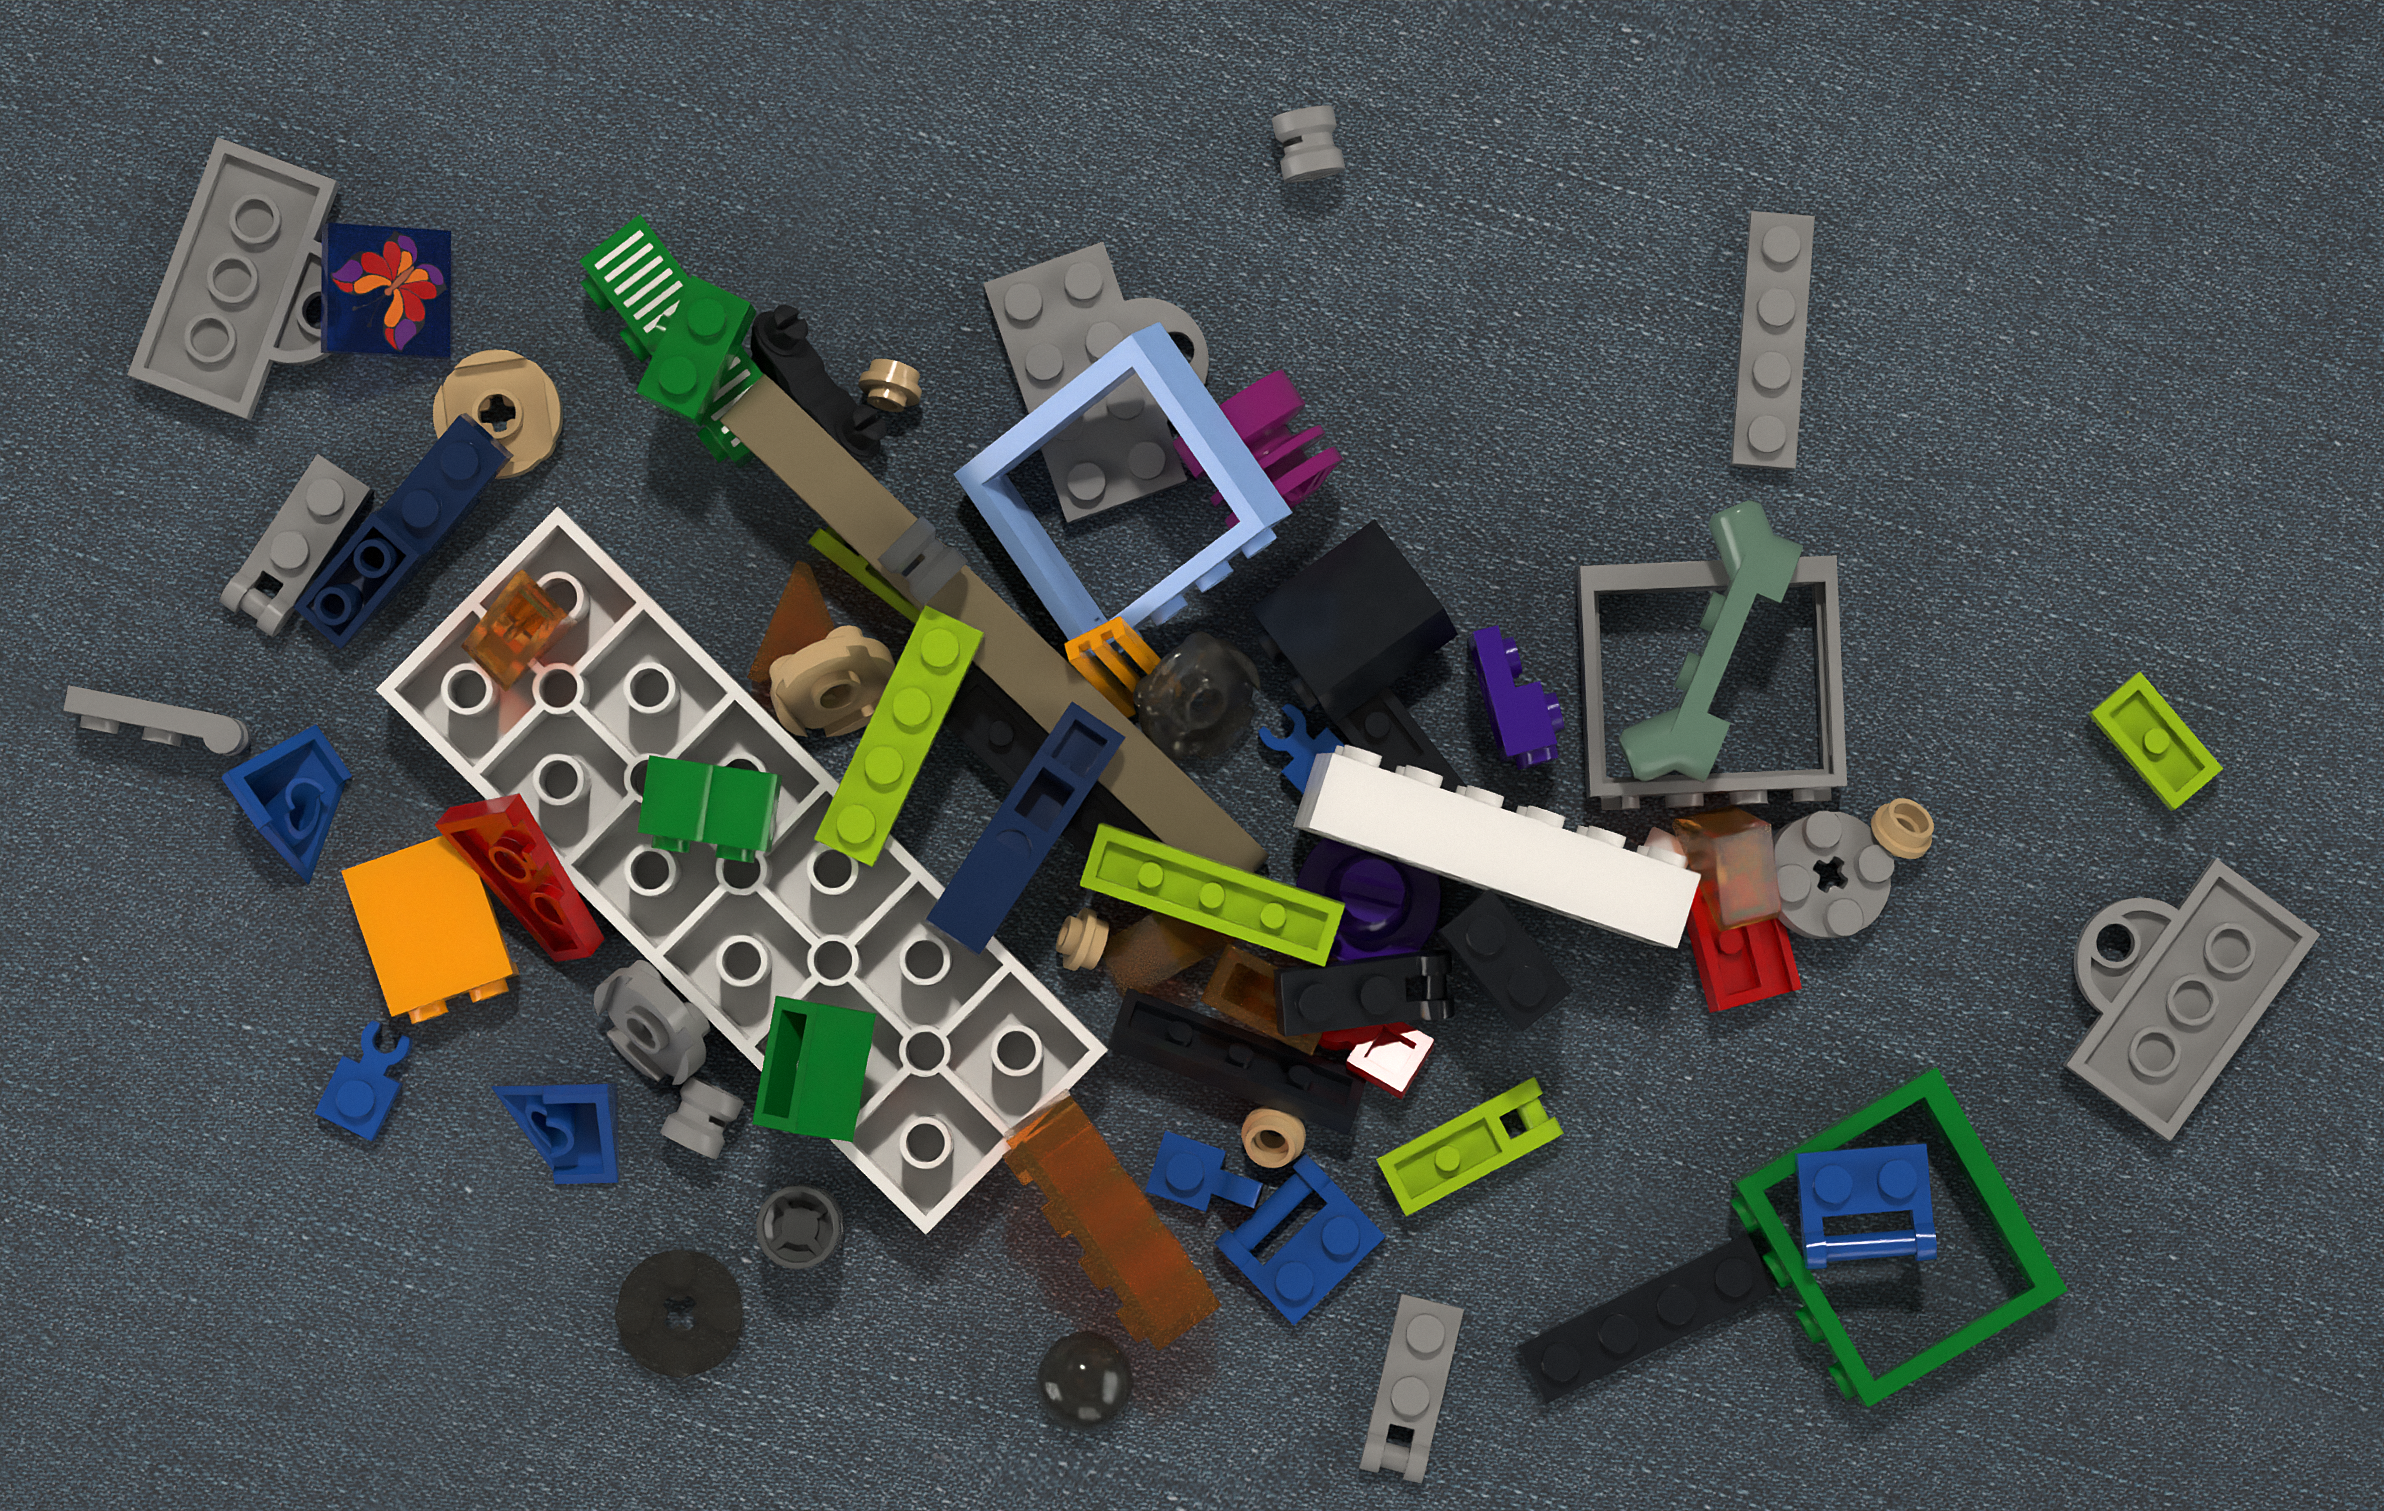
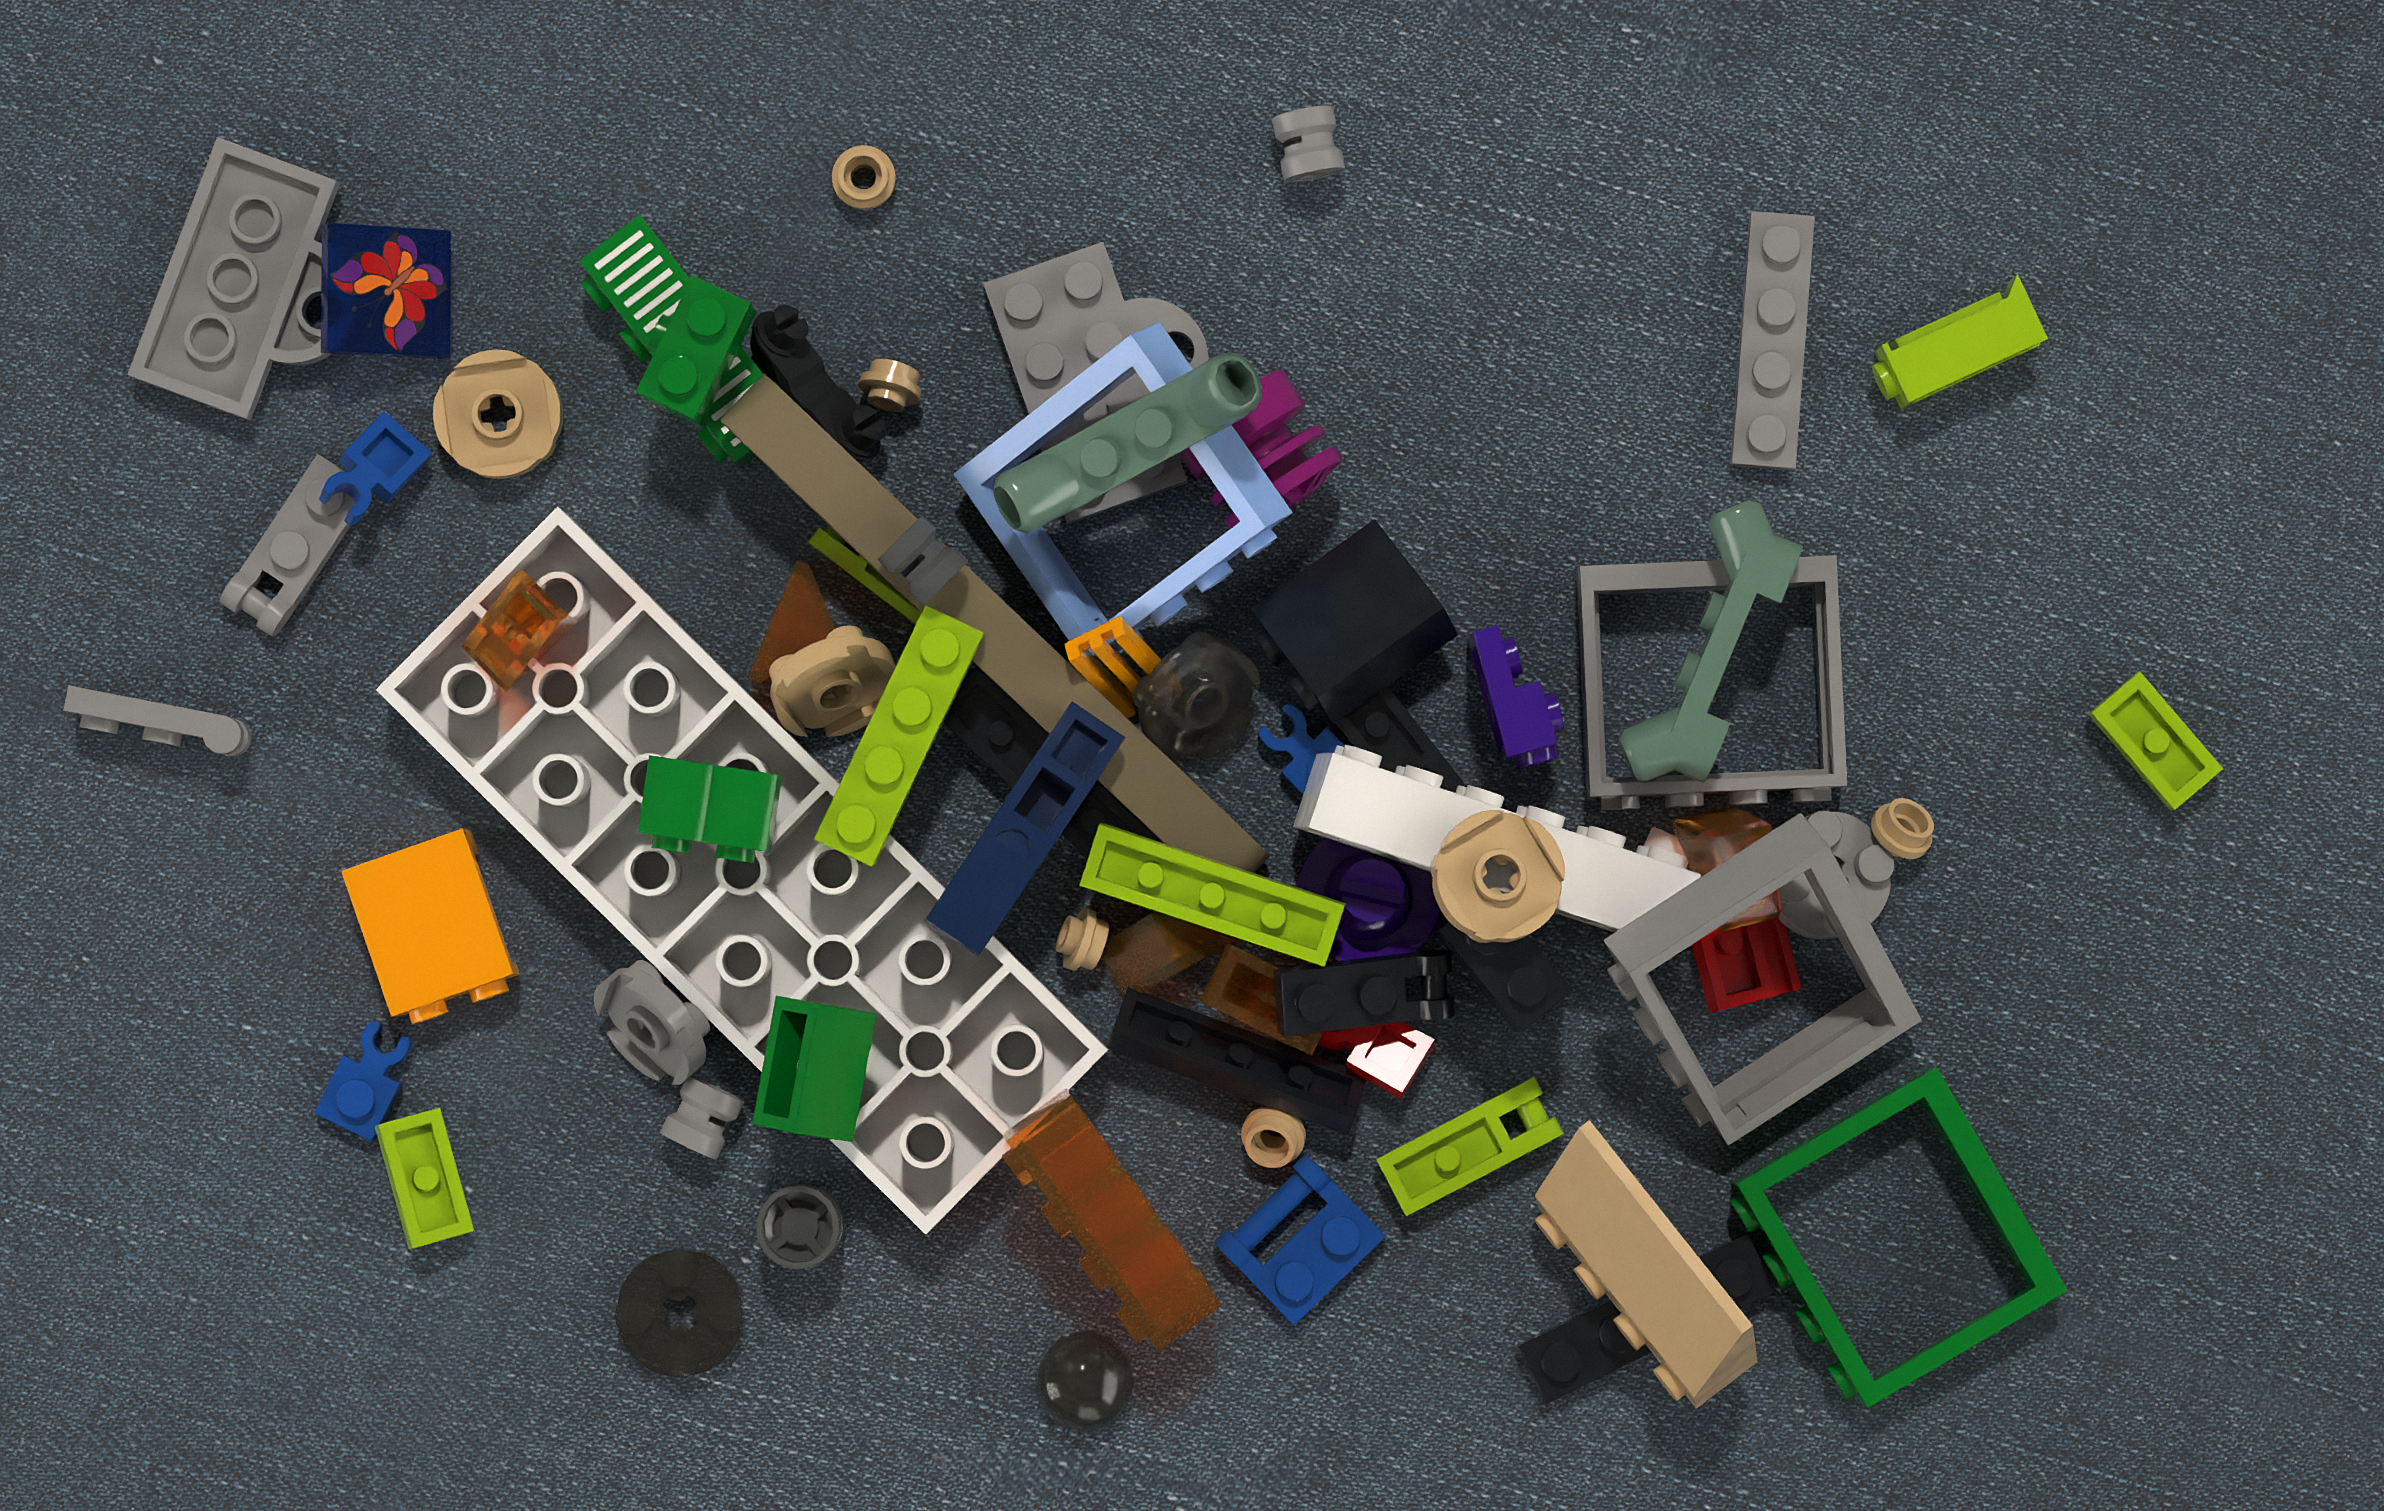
(292, 795): blue slope -> none
(377, 462): none -> blue plate
(404, 532): dark blue slope -> none
(424, 1178): none -> lime plate
(523, 871): red wing -> none
(569, 1127): blue slope -> none
(863, 157): none -> tan plate
(1128, 442): none -> sand green plate
(1192, 1172): blue plate -> none
(1412, 1385): light grey plate -> none
(1534, 887): none -> tan plate
(1644, 1269): none -> tan slope
(1811, 1054): none -> light grey window
(1863, 1184): blue plate -> none
(1958, 346): none -> lime window
(2181, 992): light grey plate -> none

